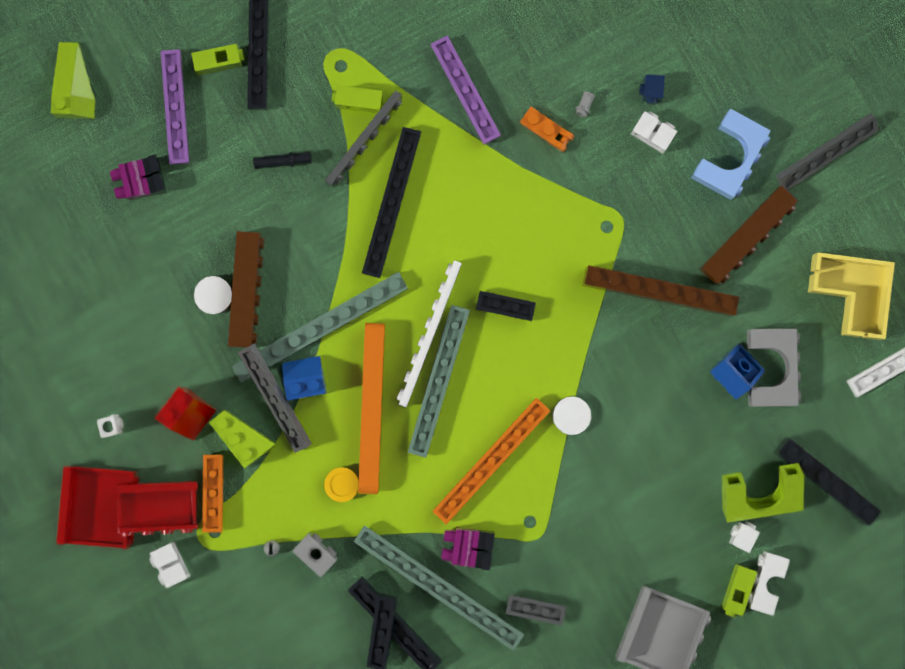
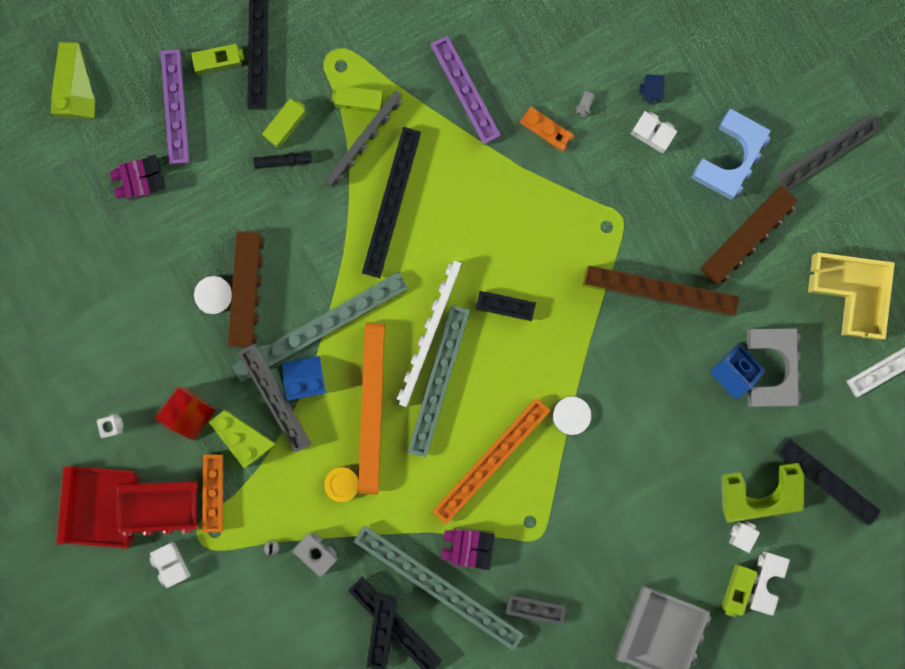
(285, 123): none -> lime brick

